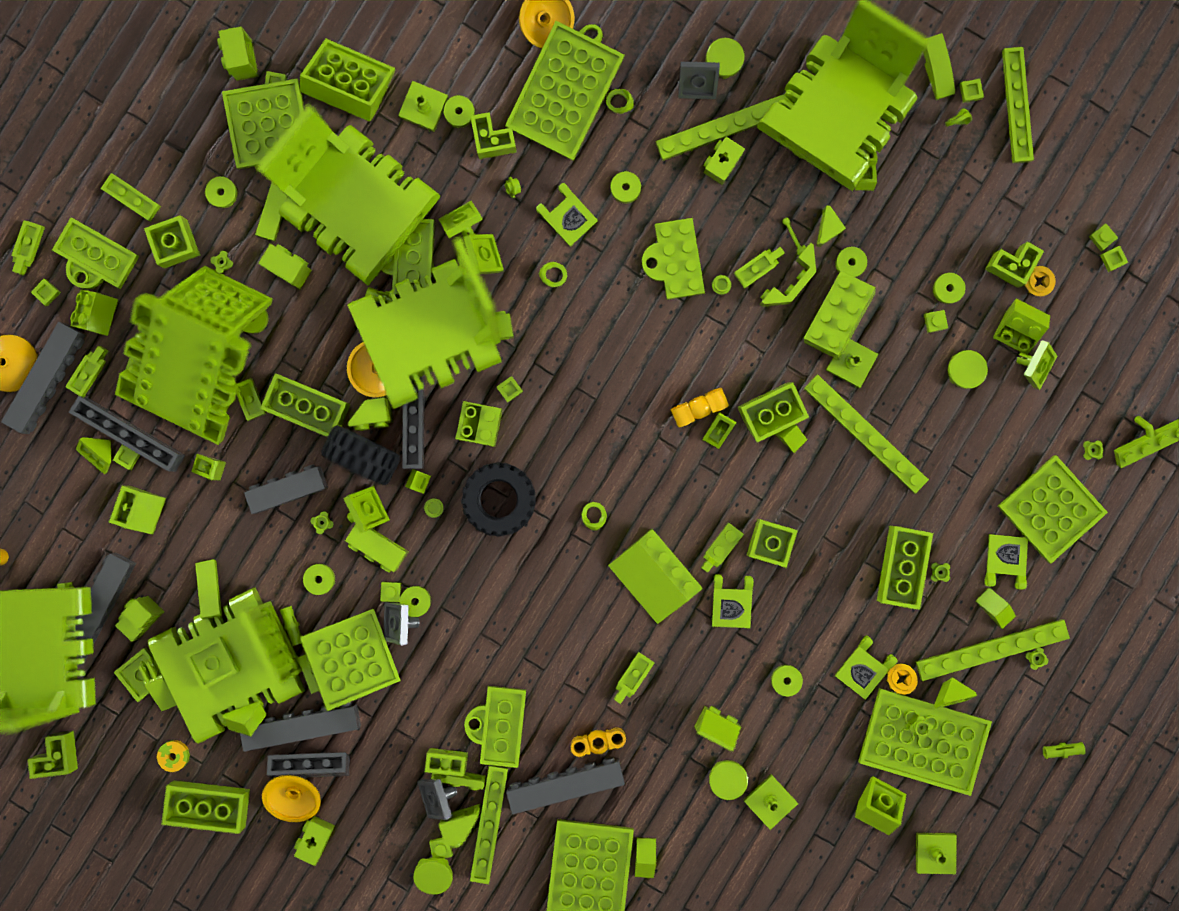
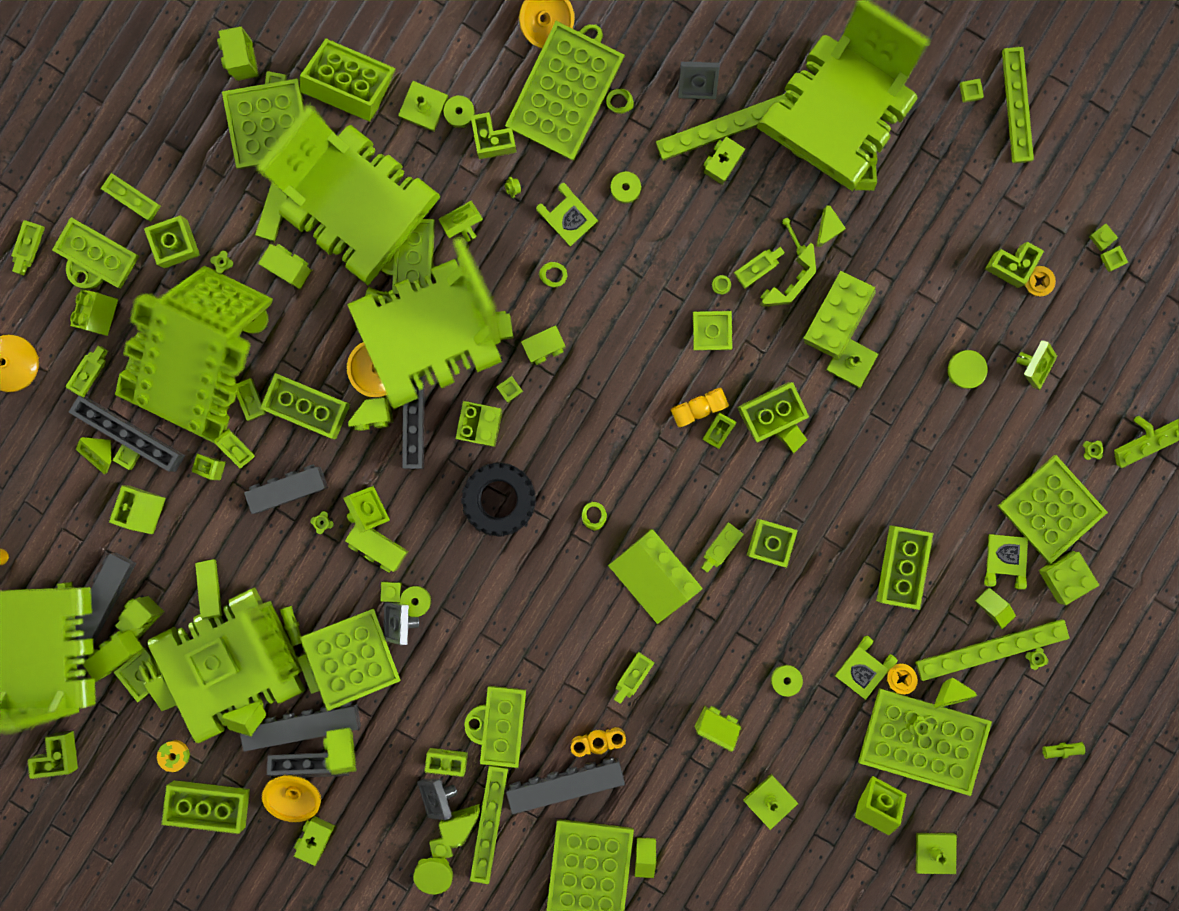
(43, 378): dark grey brick -> none
(45, 292): lime plate -> none
(112, 654): none -> lime brick
(217, 184): lime piece -> none
(234, 448): none -> lime plate
(311, 574): lime piece -> none
(340, 751): none -> lime brick
(360, 455): black tyre -> none
(418, 481): lime plate -> none
(434, 507): lime plate -> none
(471, 780): lime hinge -> none
(484, 253): lime tile -> none
(543, 345): none -> lime brick
(676, 259): lime plate -> none
(712, 330): none -> lime plate
(728, 54): lime tile -> none
(728, 780): lime tile -> none
(732, 606): lime flag -> none
(857, 256): lime piece -> none
(866, 434): lime plate -> none
(935, 321): lime plate -> none
(939, 67): lime slope -> none
(941, 292): lime piece -> none
(945, 572): lime plate -> none
(962, 117): lime piece -> none
(1022, 326): lime slope -> none
(1068, 577): none -> lime brick

